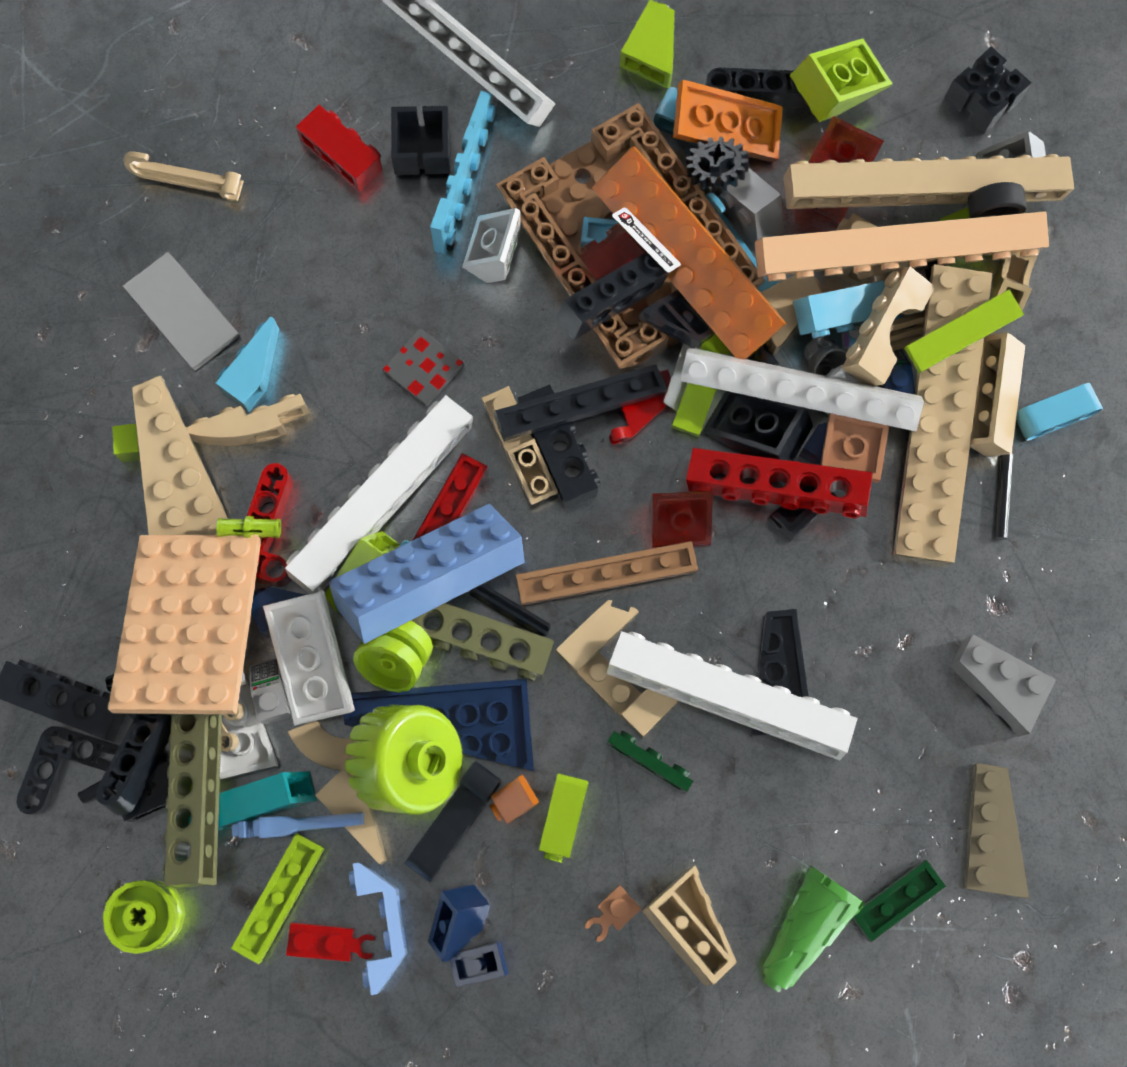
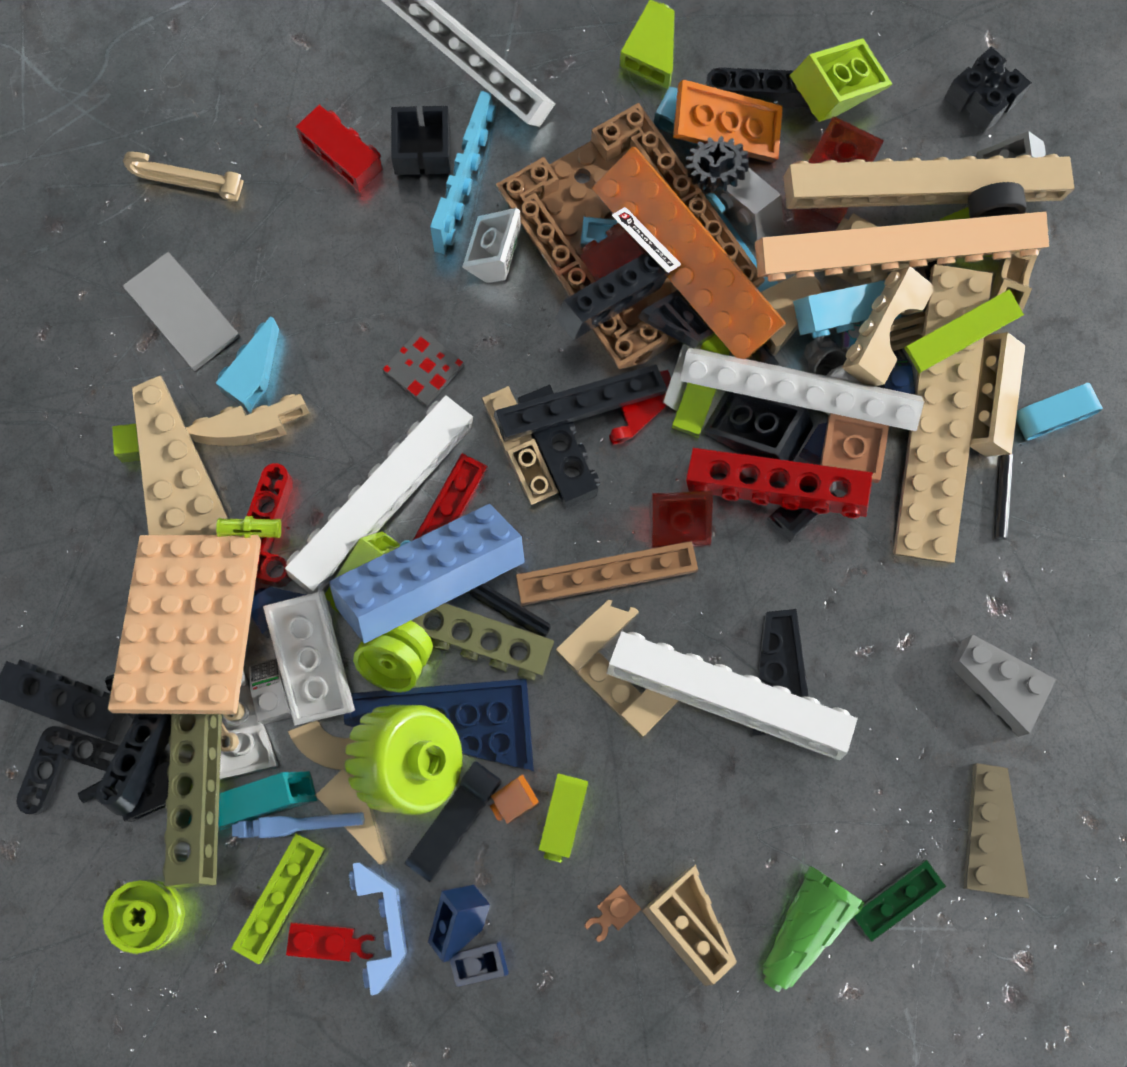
(650, 760): dark green plate -> none

